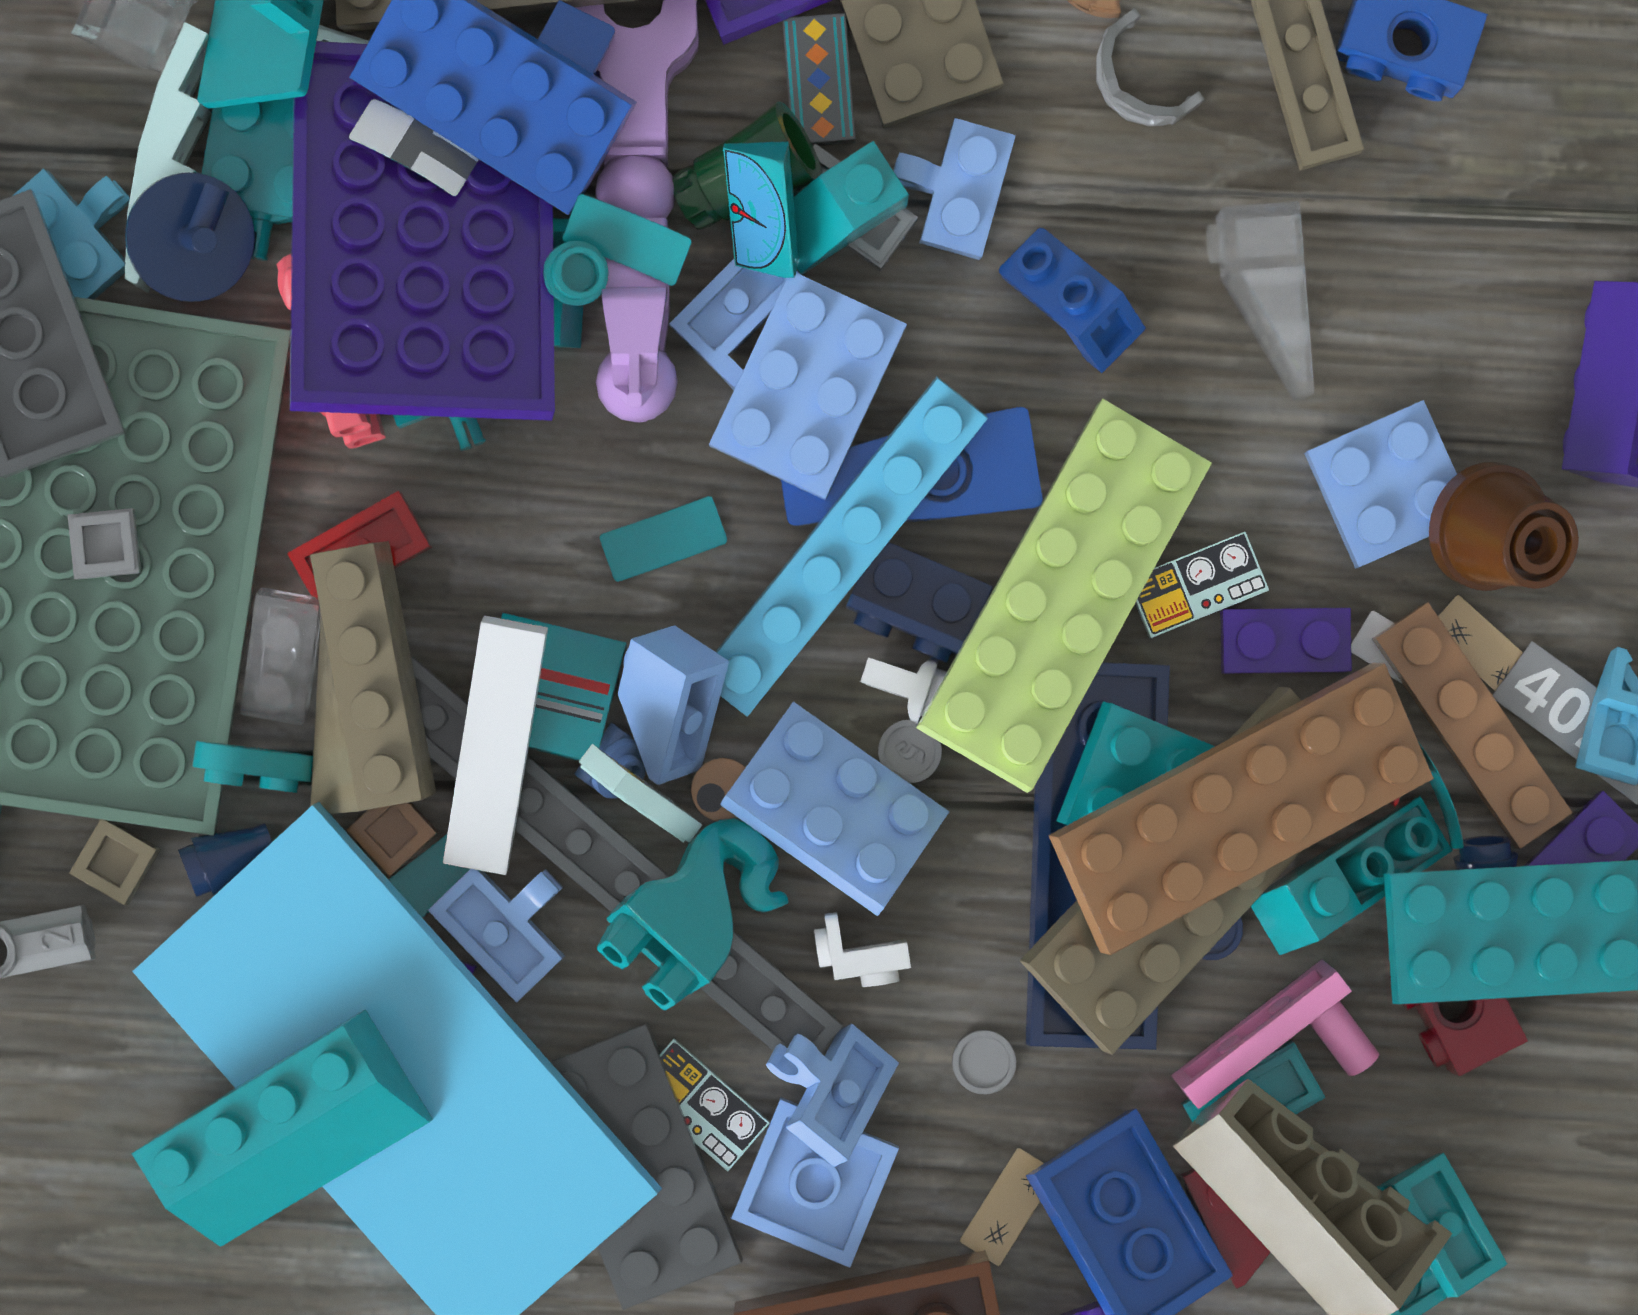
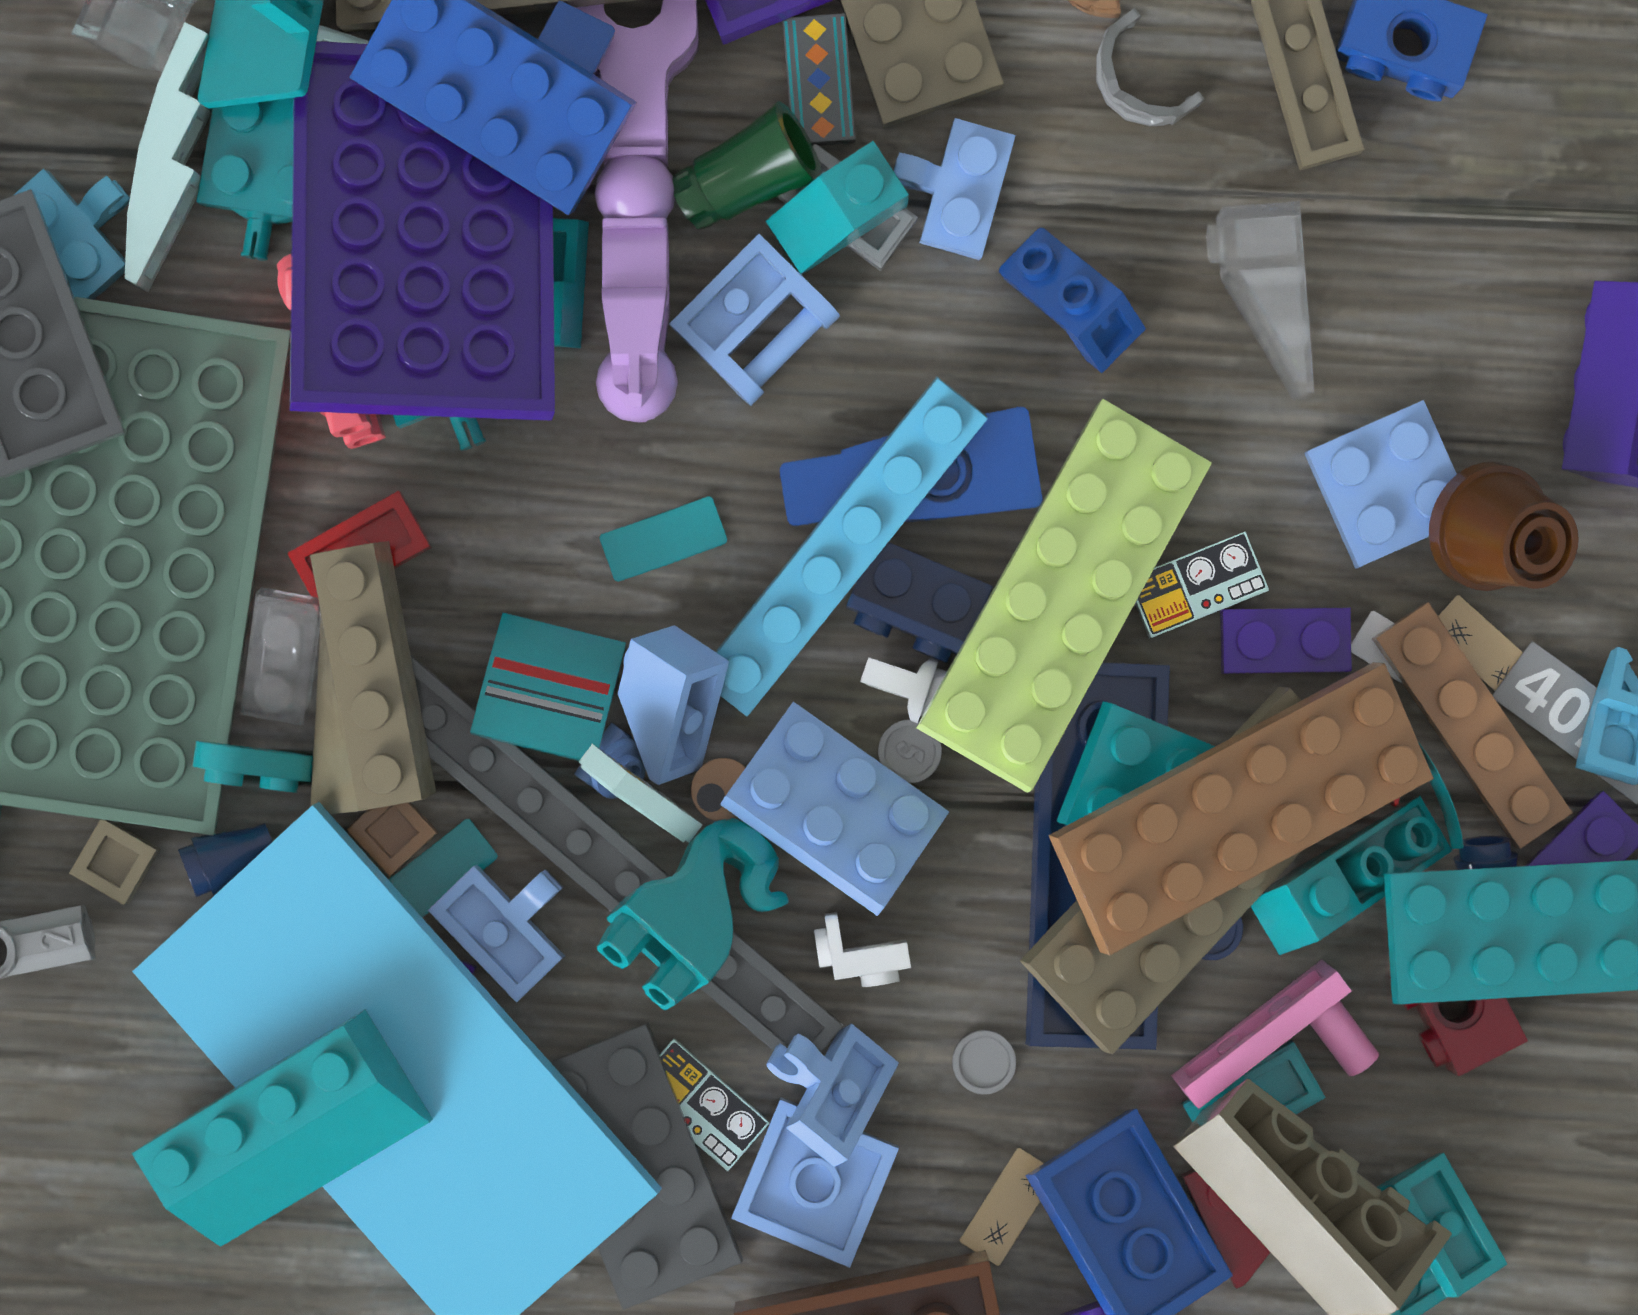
(104, 543): light grey tile -> none
(189, 236): dark blue shield -> none
(413, 145): white sticker -> none
(495, 744): white tile -> none
(575, 273): teal plate -> none
(628, 238): teal sticker -> none
(762, 207): slope -> none
(807, 385): light blue plate -> none

